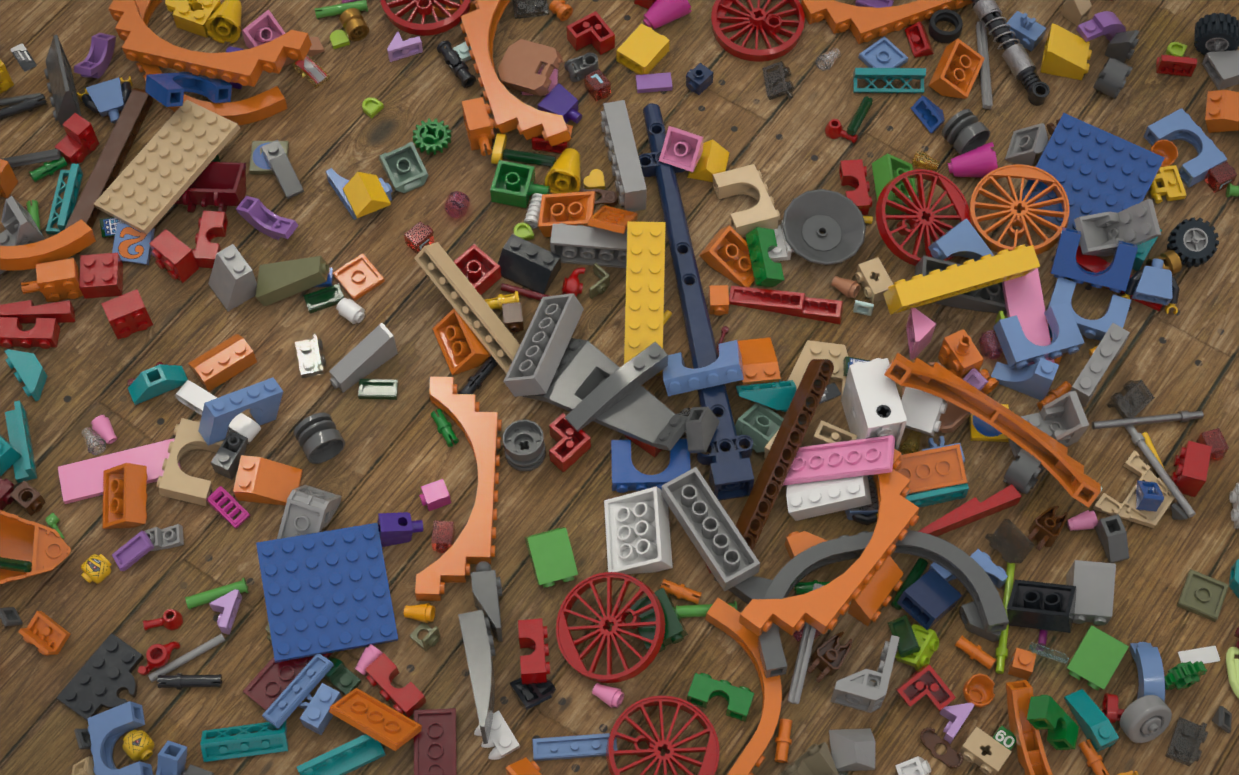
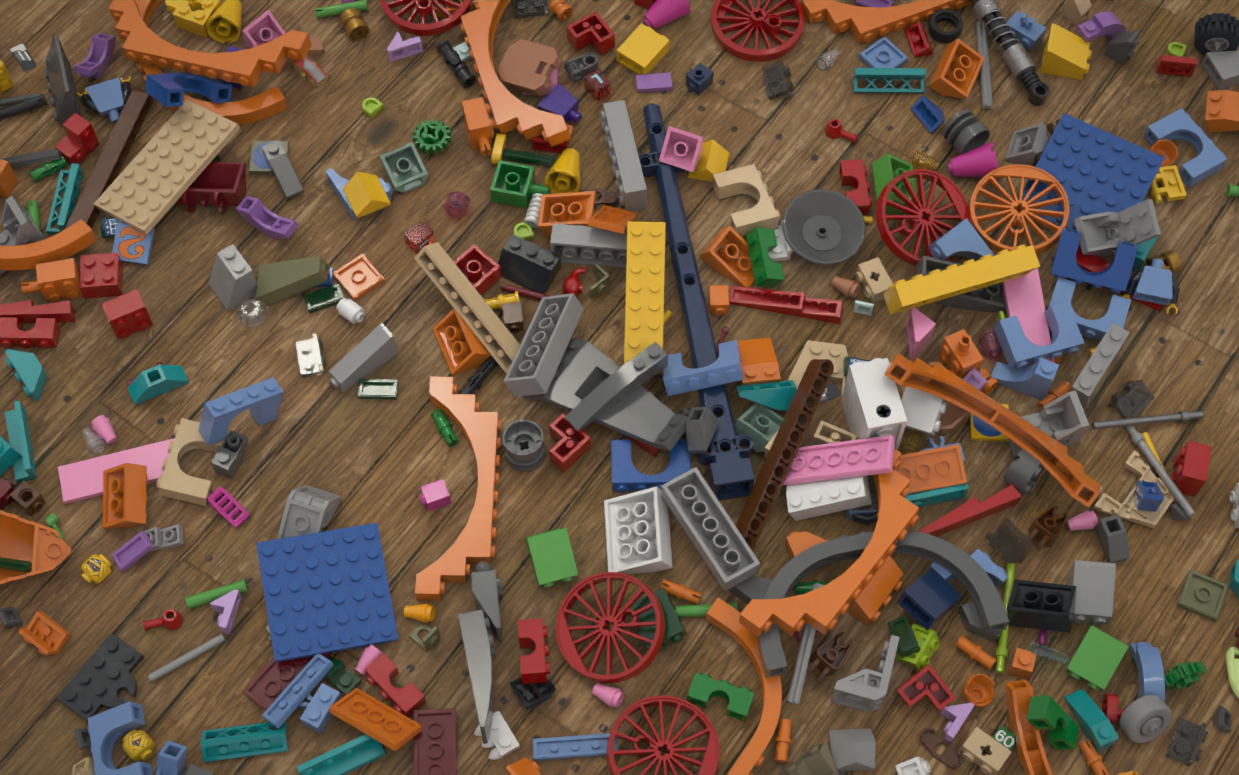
(158, 656): red piece -> none
(173, 256): red brick -> none
(186, 681): black pin -> none
(195, 397): white beam -> none
(211, 225): arch -> none
(223, 362): orange slope -> none
(252, 312): none -> clear gear
(265, 480): orange slope -> none
(319, 438): dark grey wheel -> none
(339, 39): lime tile -> none
(397, 528): dark purple torso -> none
(442, 535): clear red brick -> none
(594, 180): yellow tile -> none
(859, 116): dark green axle -> none
(913, 576): dark green axle -> none
(1112, 77): dark grey brick -> none
(1193, 241): black wheel -> none
(1205, 654): white sticker -> none
(1216, 440): clear red brick -> none
(1220, 176): clear red brick -> none

